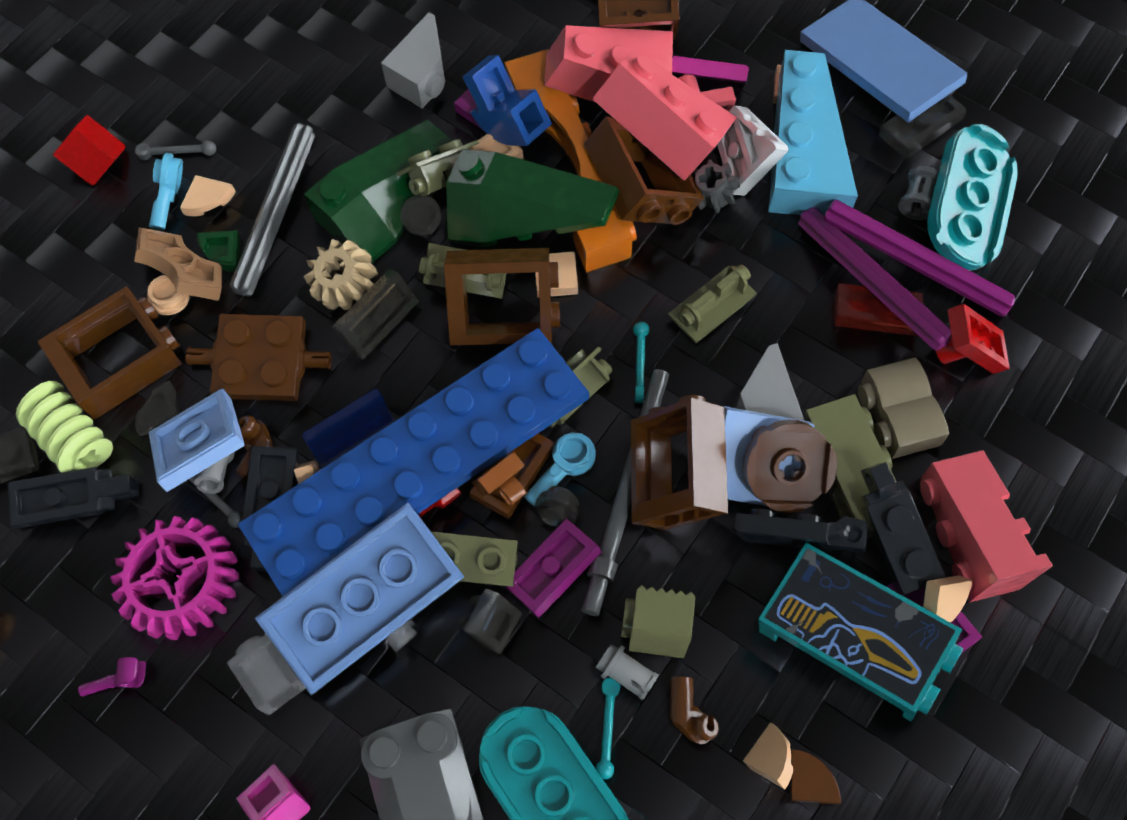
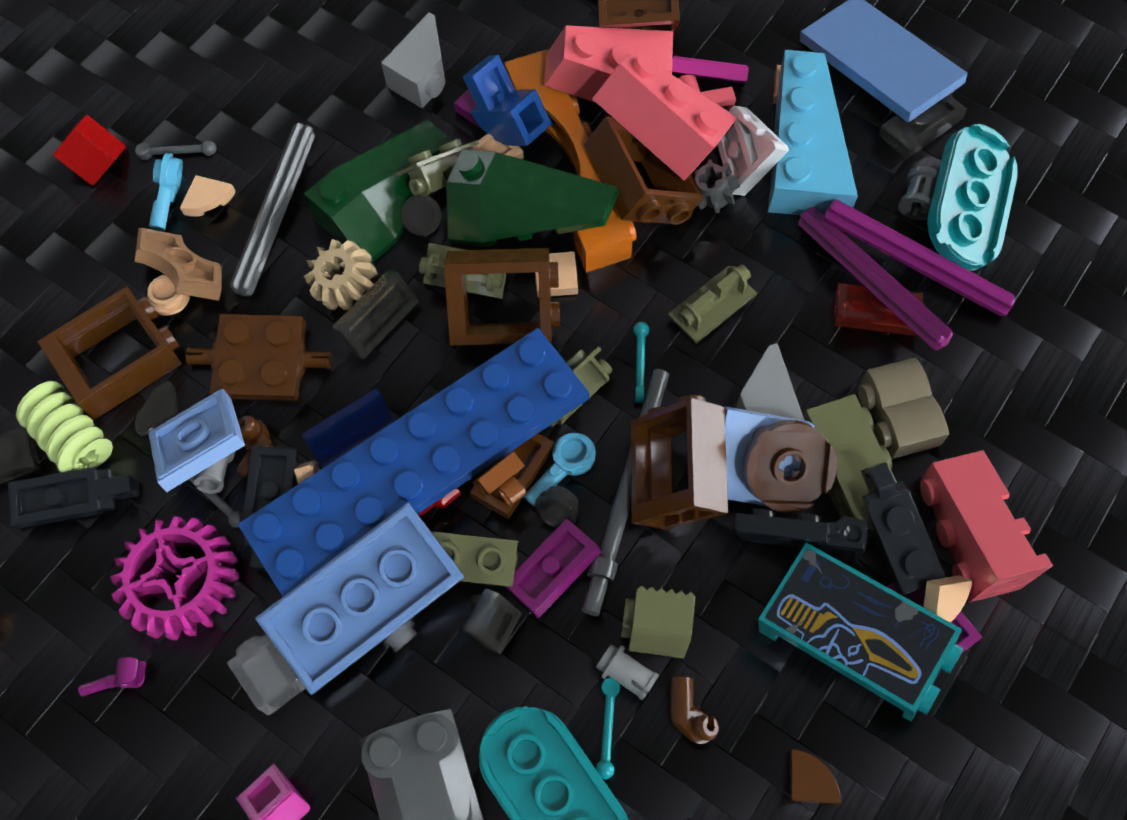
(221, 248): dark green tile -> none
(771, 757): light nougat tile -> none
(974, 339): red tile -> none

